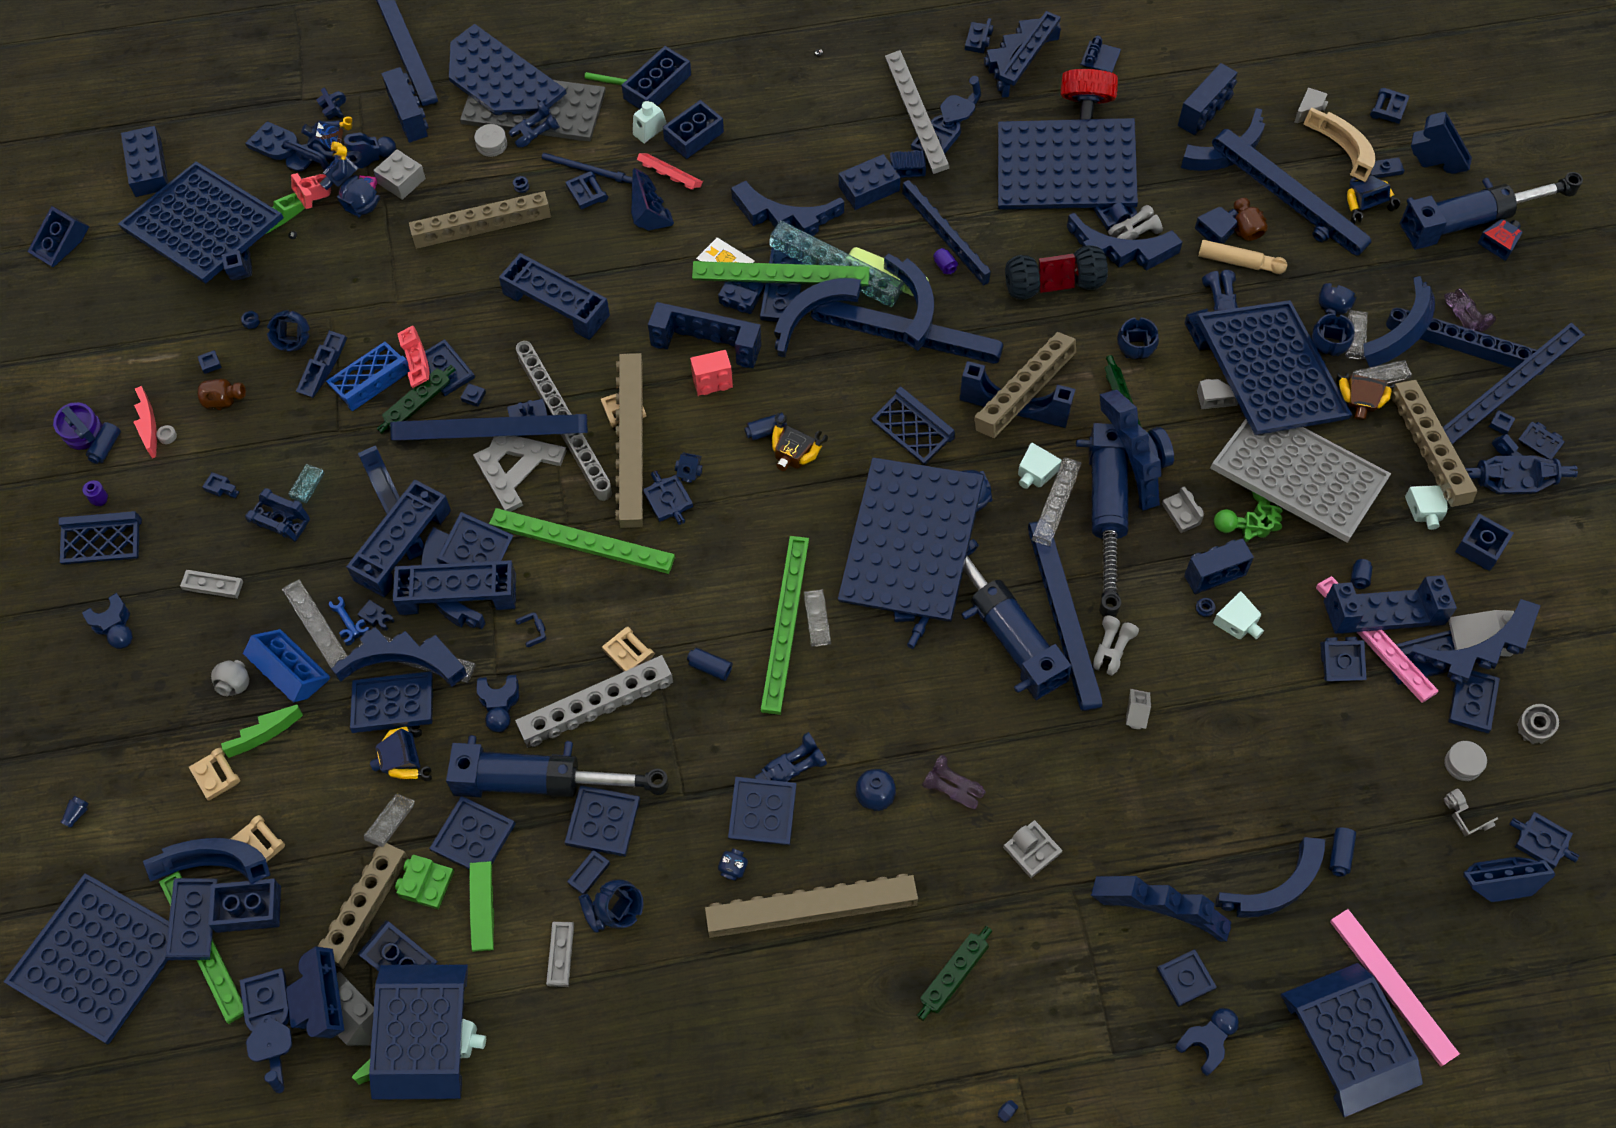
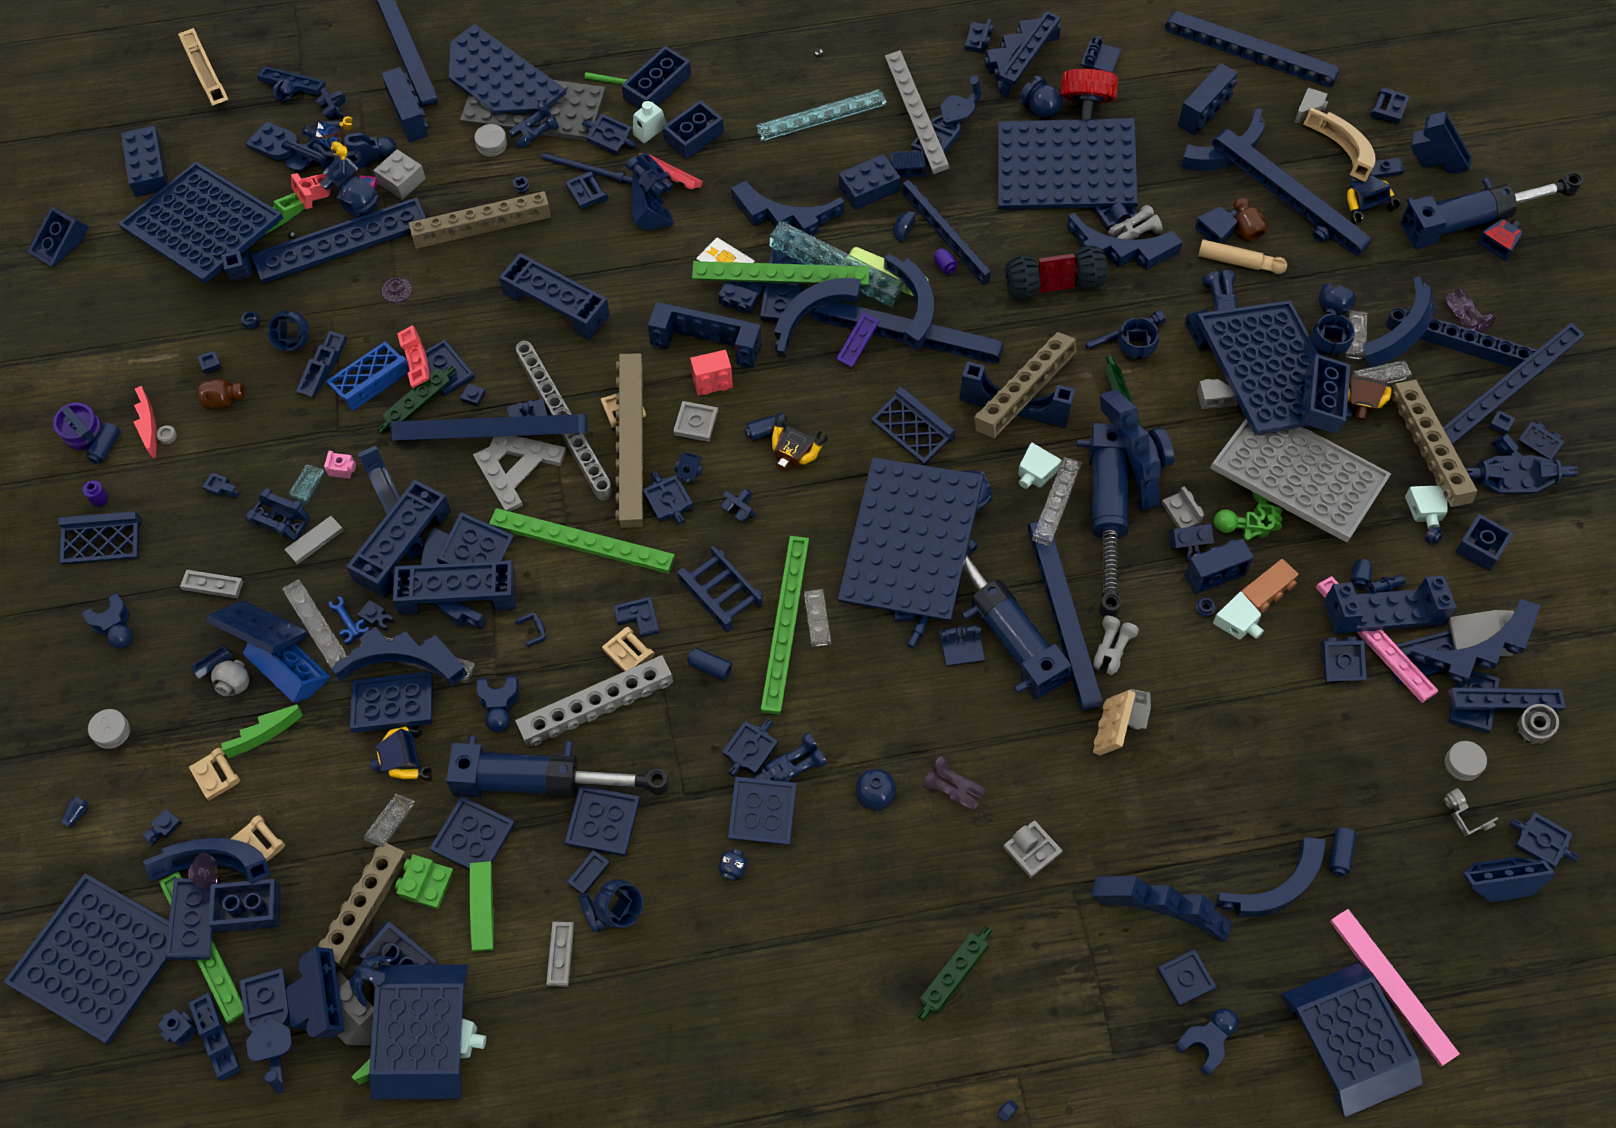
(109, 728): none -> light grey head
(163, 825): none -> dark blue plate
(177, 1027): none -> dark blue brick
(202, 67): none -> tan arch
(204, 871): none -> clear purple piece
(210, 661): none -> dark blue plate
(214, 1036): none -> dark blue slope
(257, 626): none -> dark blue plate
(288, 83): none -> dark blue plate
(313, 540): none -> light grey tile
(337, 240): none -> dark blue plate
(339, 465): none -> bright pink brick
(366, 972): none -> dark blue animal
(398, 295): none -> clear purple piece
(609, 134): none -> dark blue plate
(639, 611): none -> dark blue tile
(650, 174): none -> dark blue hips
(695, 421): none -> light grey plate
(712, 605): none -> dark blue fence
(731, 501): none -> dark blue hips
(750, 747): none -> dark blue plate
(811, 906): dark tan brick -> none
(820, 114): none -> clear light blue tile
(858, 340): none -> dark purple plate
(904, 225): none -> dark blue brick
(962, 645): none -> dark blue hinge
(1041, 98): none -> dark blue tile
(1114, 722): none -> tan plate
(1157, 318): none -> dark blue piece
(1191, 537): none -> dark blue brick
(1252, 49): none -> dark blue beam
(1271, 585): none -> nougat brick
(1325, 394): none -> dark blue brick
(1386, 584): none -> dark blue pin
(1433, 536): none -> dark blue plate
(1504, 698): none -> dark blue plate

